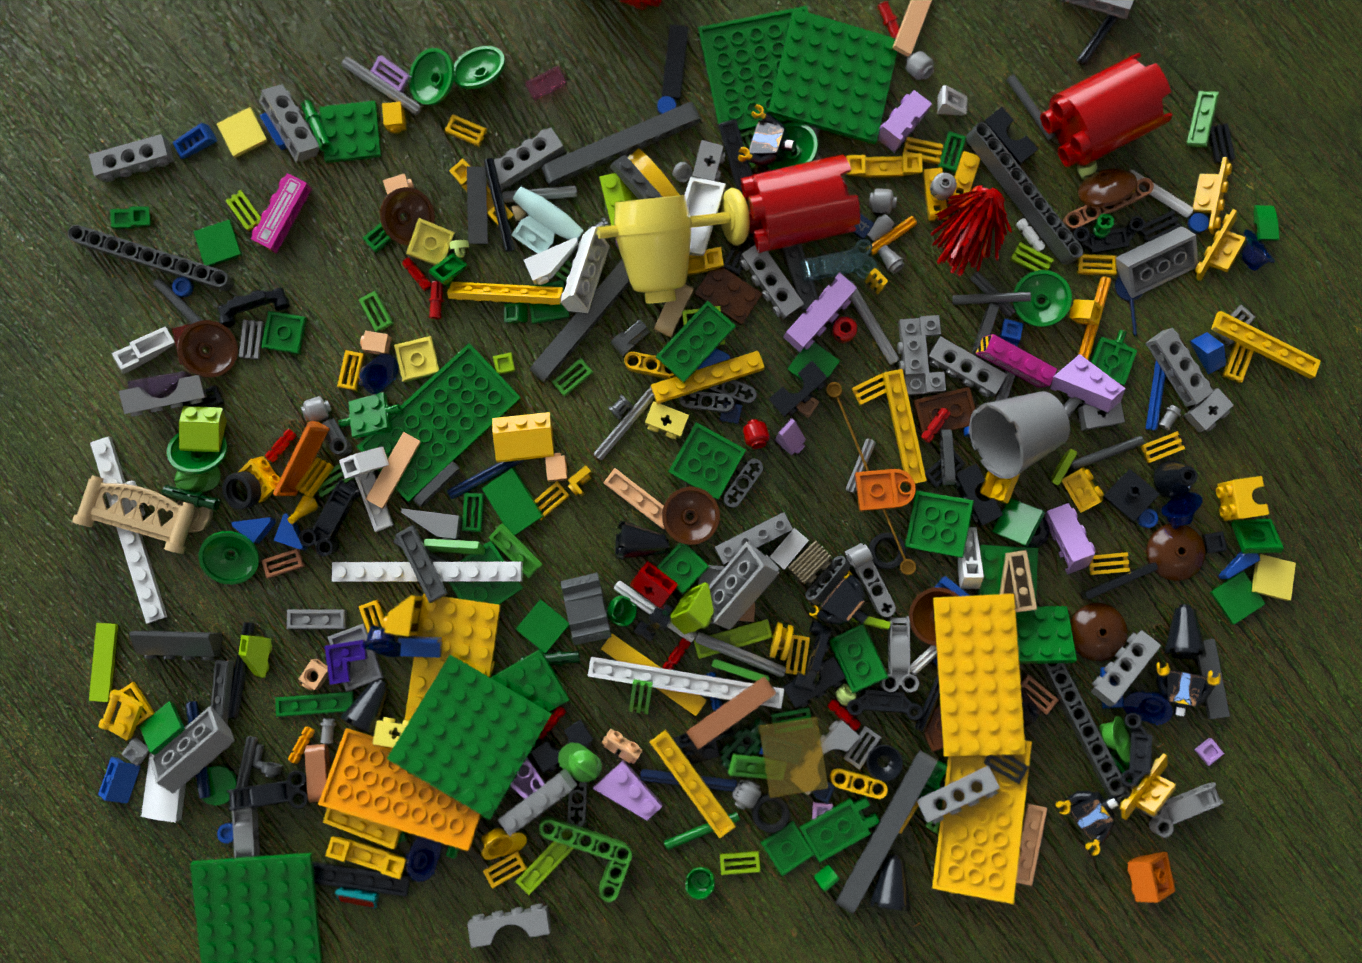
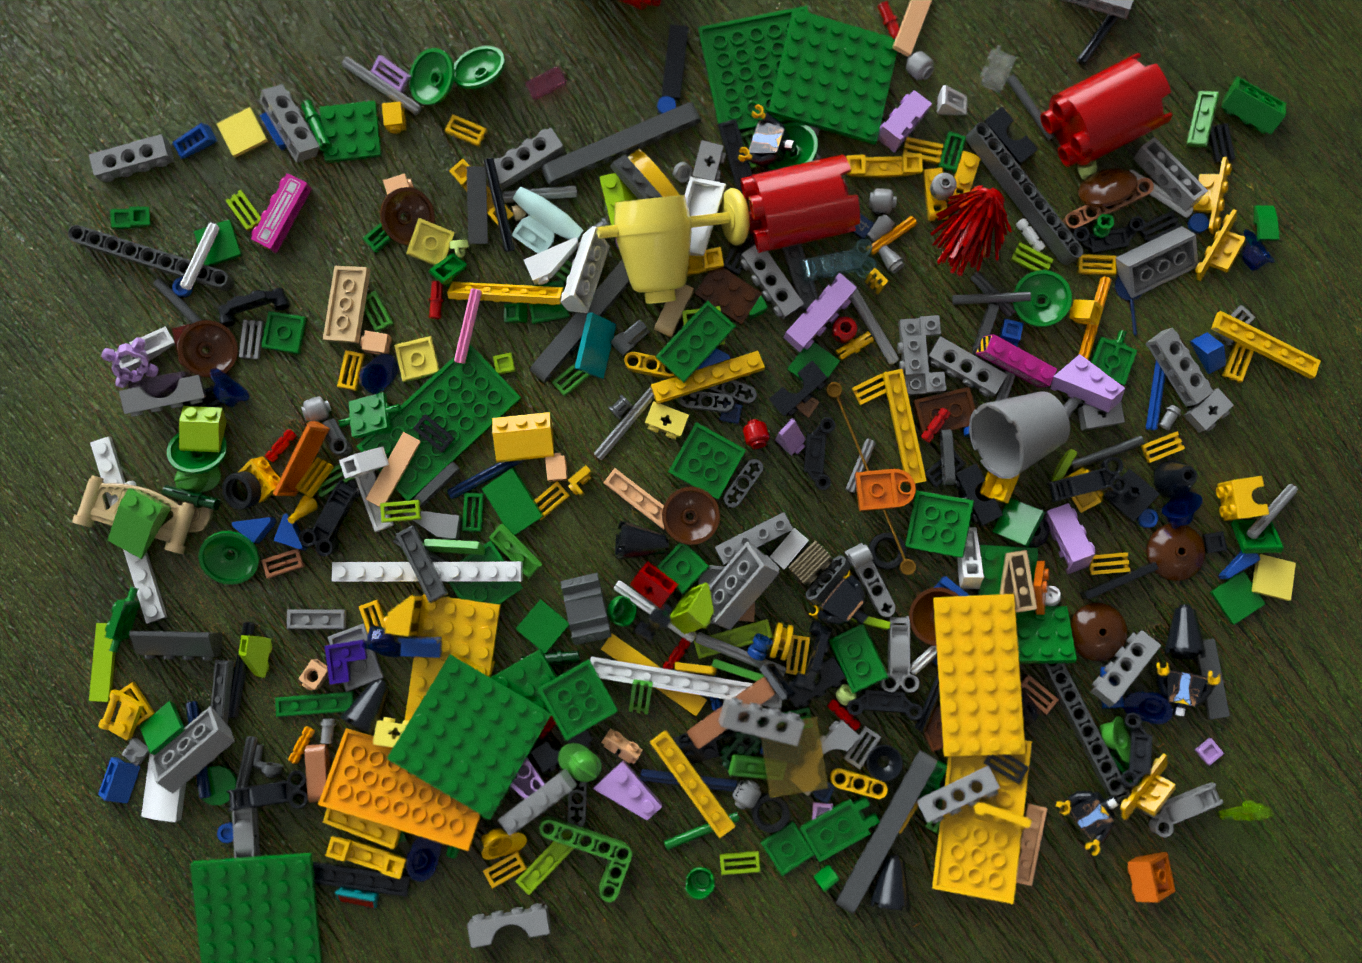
(122, 619): none -> green plate
(123, 374): none -> lavender piece
(137, 522): none -> bright green slope
(199, 256): none -> white axle
(226, 389): none -> clear blue piece
(346, 304): none -> tan plate
(416, 274): red axle -> none
(417, 509): none -> lime tile
(446, 443): none -> black tile
(467, 326): none -> bright pink axle
(577, 699): none -> green plate
(595, 345): none -> teal tile
(697, 669): none -> yellow tile
(759, 308): none -> green slope
(759, 647): none -> blue wheel
(777, 681): none -> black tile
(789, 733): none -> light grey brick
(816, 452): none -> black plate
(854, 345): none -> yellow pin
(998, 69): none -> clear bracket
(1001, 815): none -> yellow plate
(1040, 586): none -> orange wing
(1052, 596): none -> white tile
(1089, 482): none -> black piece
(1170, 174): none -> light grey brick
(1247, 811): none -> clear neon green wing
(1254, 106): none -> green slope
(1274, 508): none -> light grey axle

